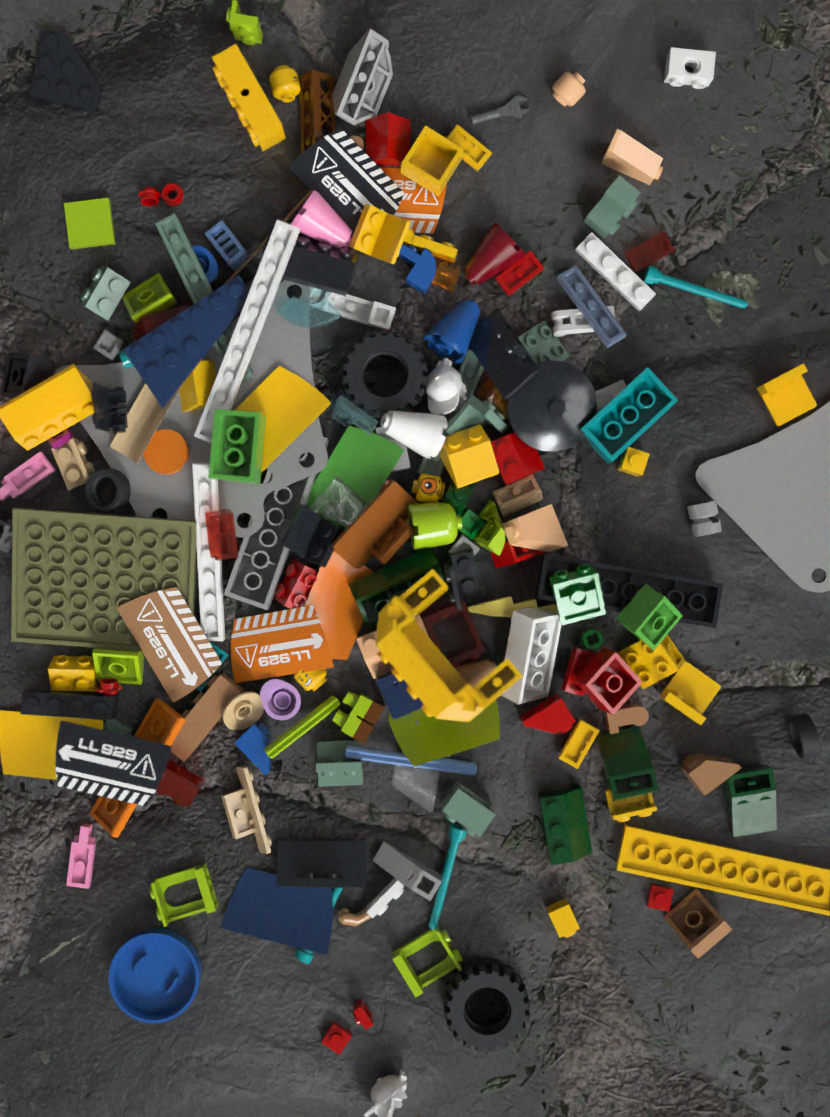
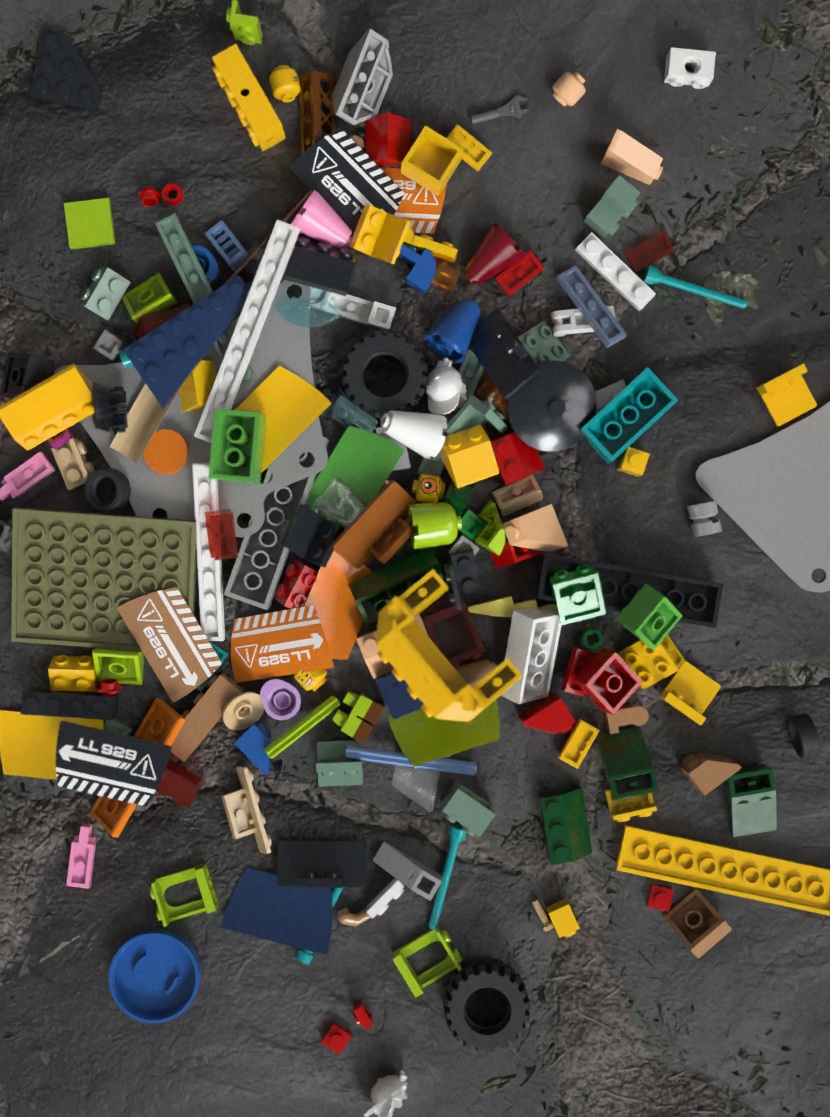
(547, 925): none -> tan piece

